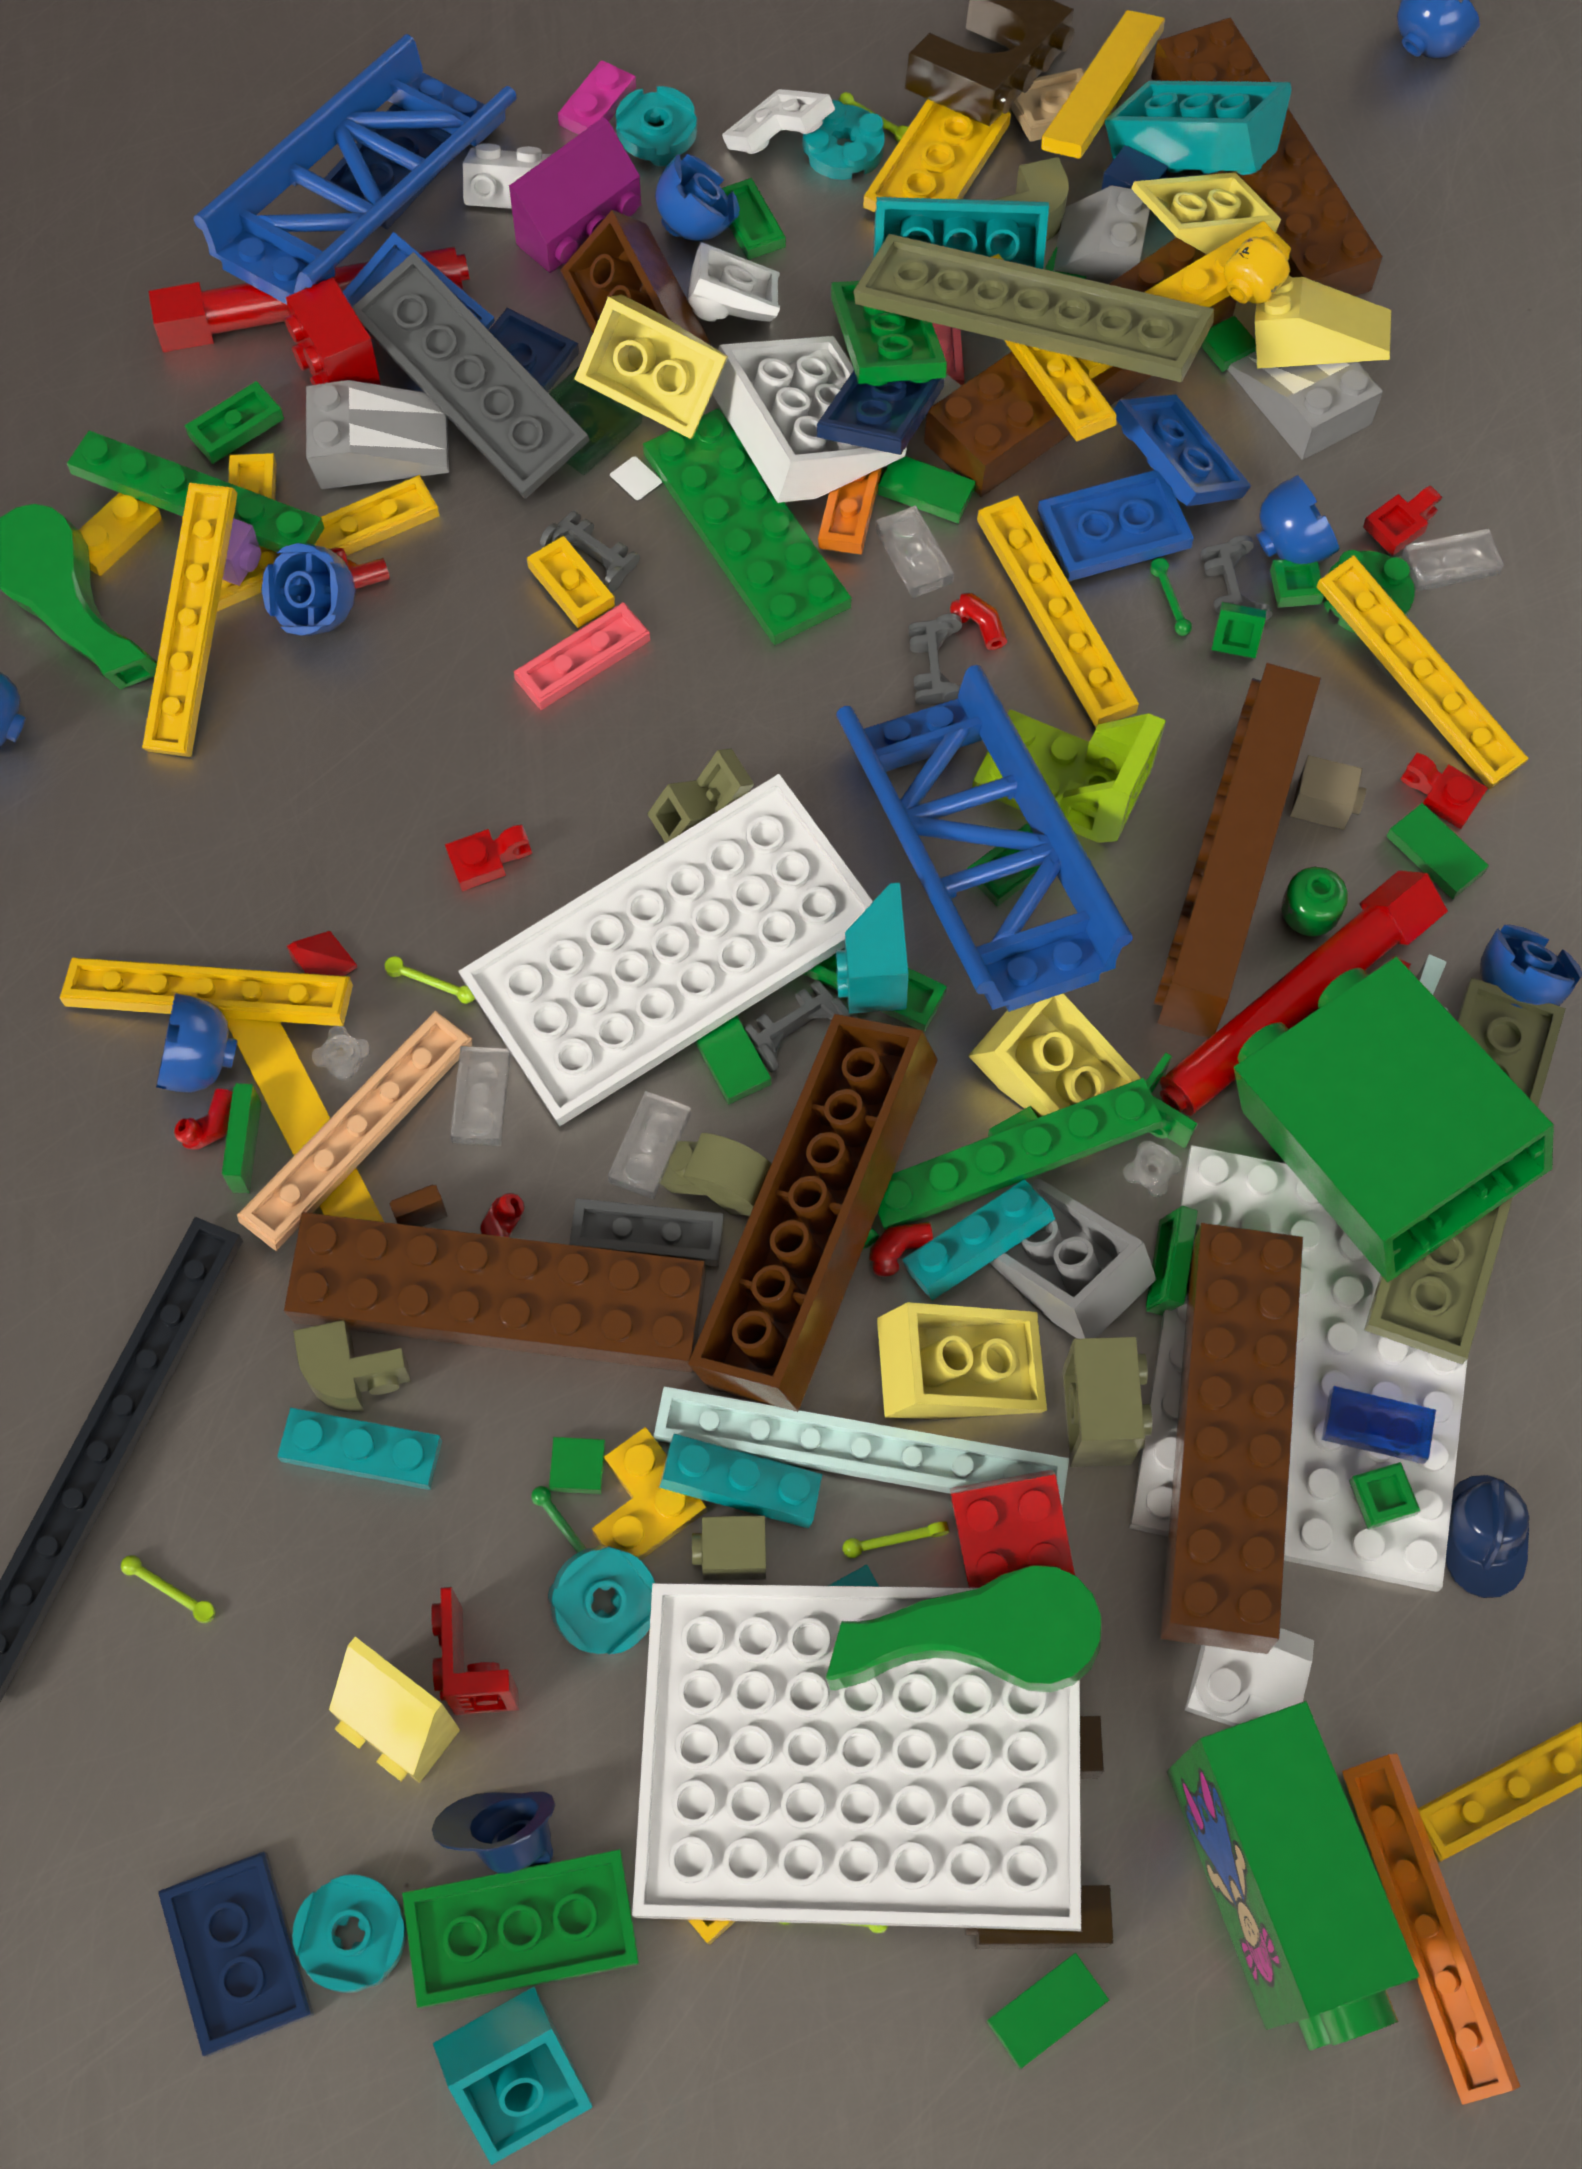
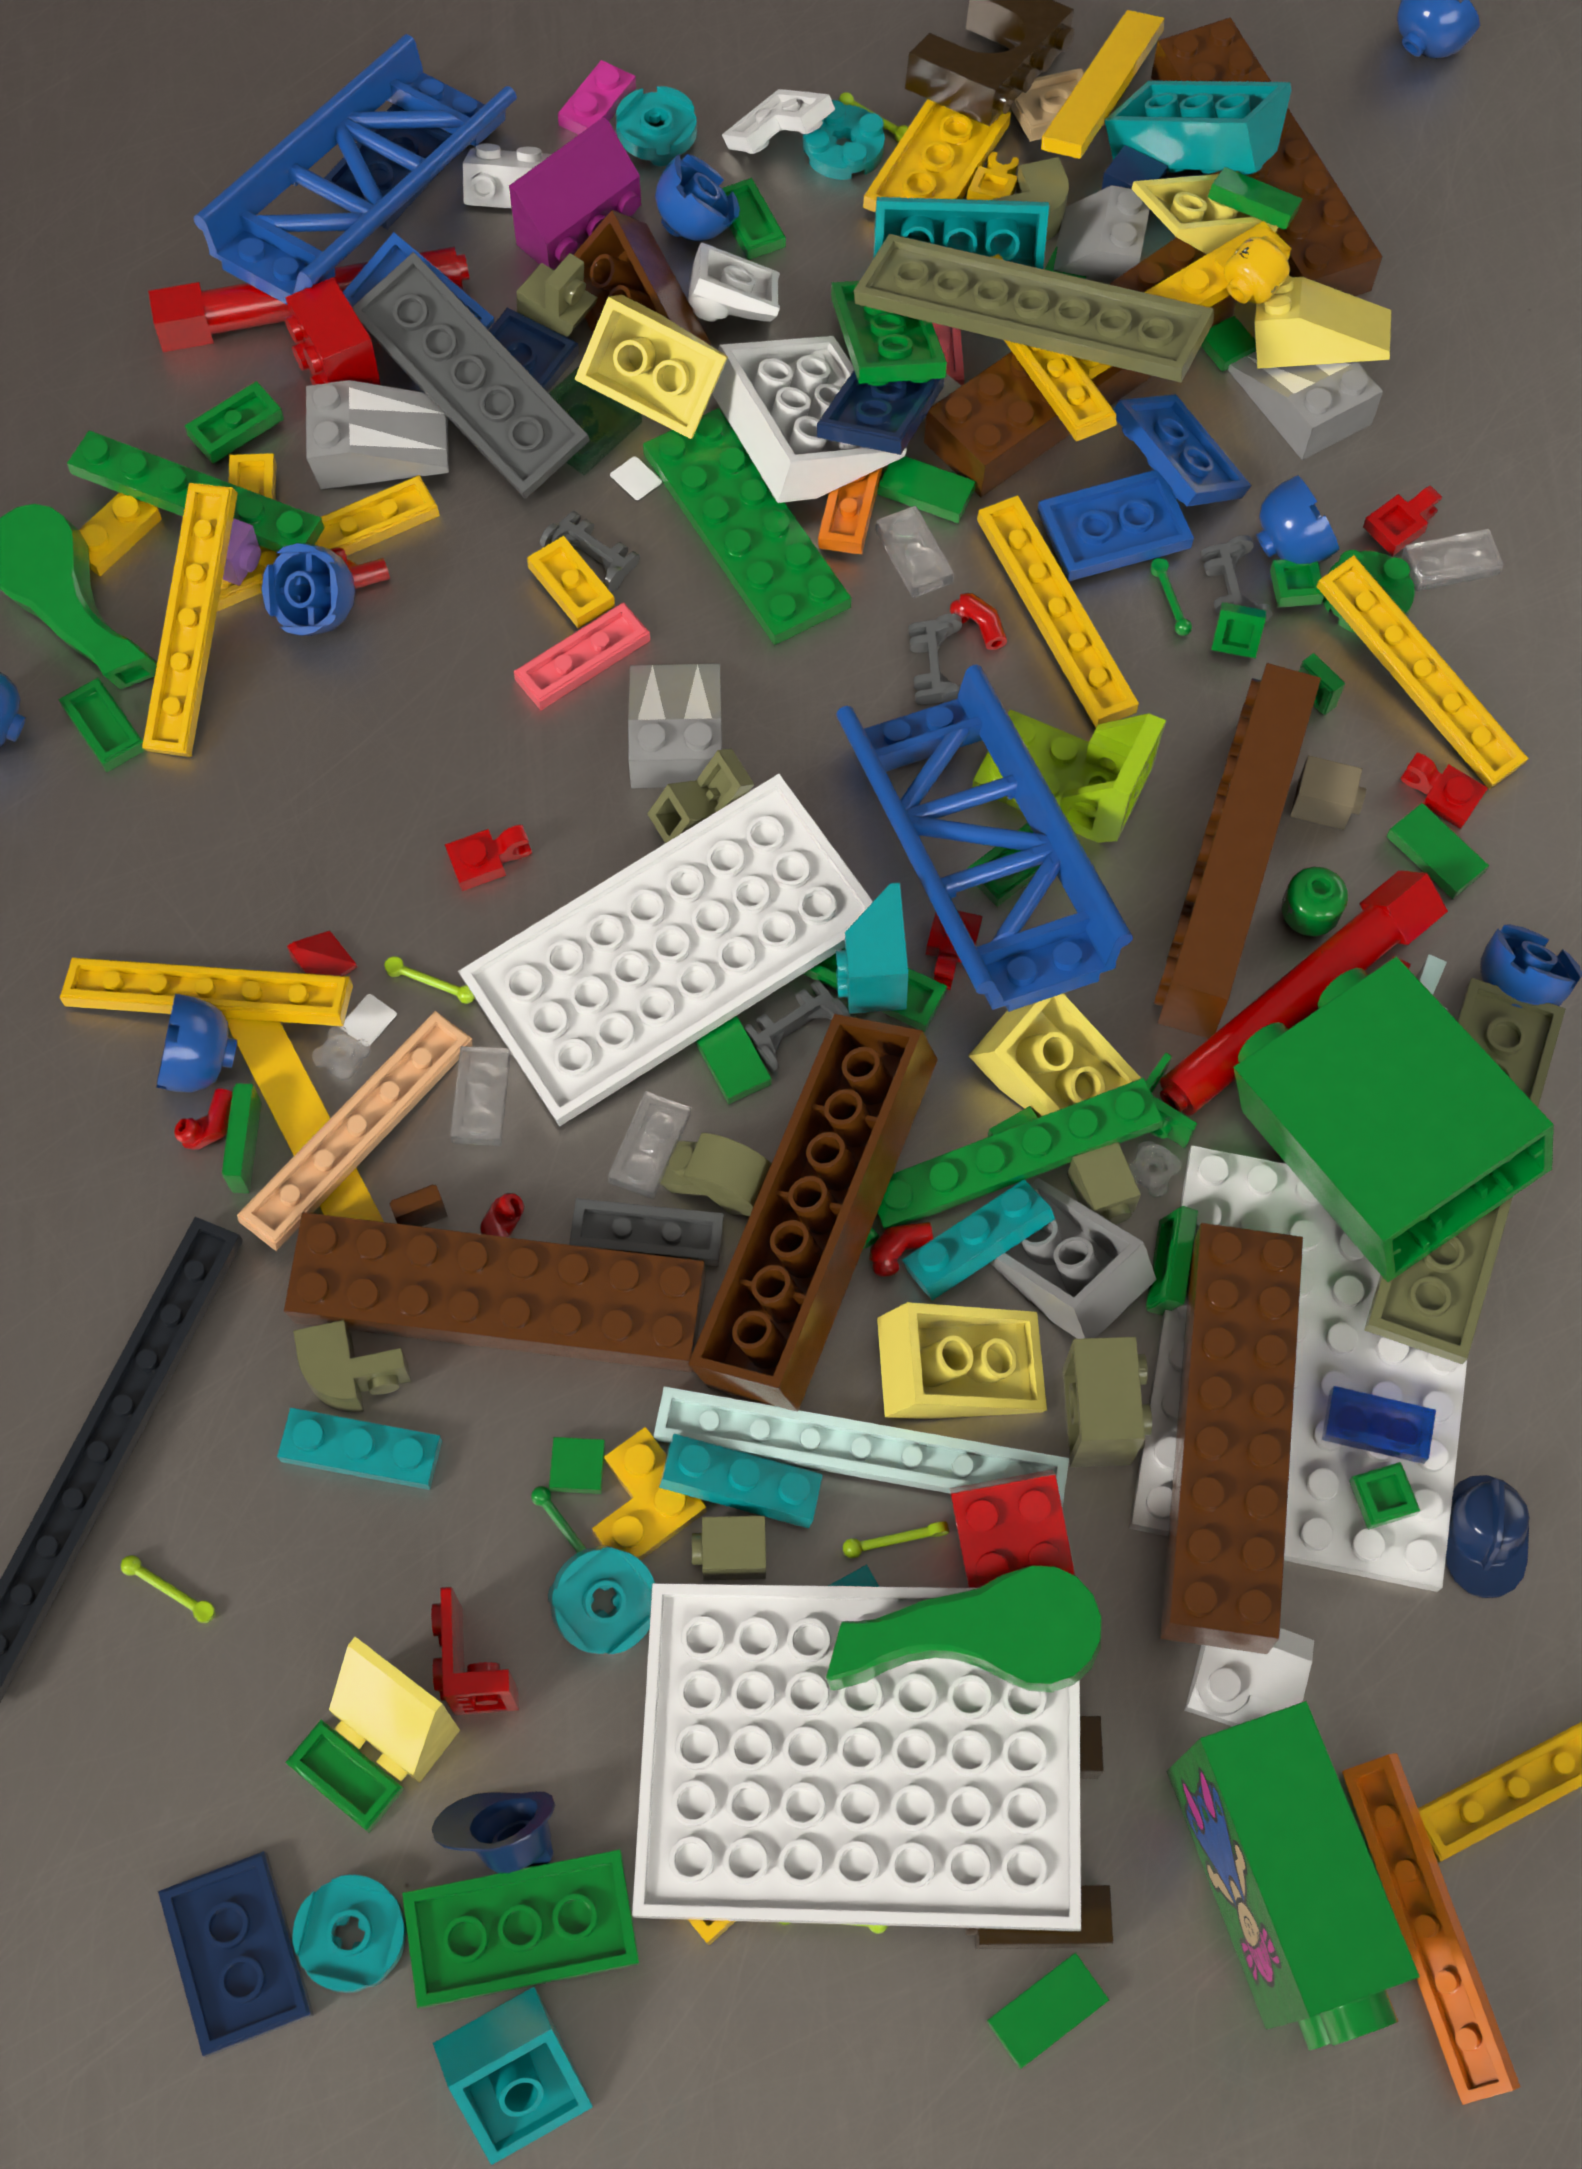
(102, 724): none -> green tile
(344, 1776): none -> green tile
(369, 1019): none -> white sticker
(556, 297): none -> olive brick
(672, 722): none -> light grey slope
(941, 946): none -> red plate
(994, 180): none -> yellow plate
(1105, 1183): none -> olive brick
(1255, 198): none -> green tile
(1330, 684): none -> green tile

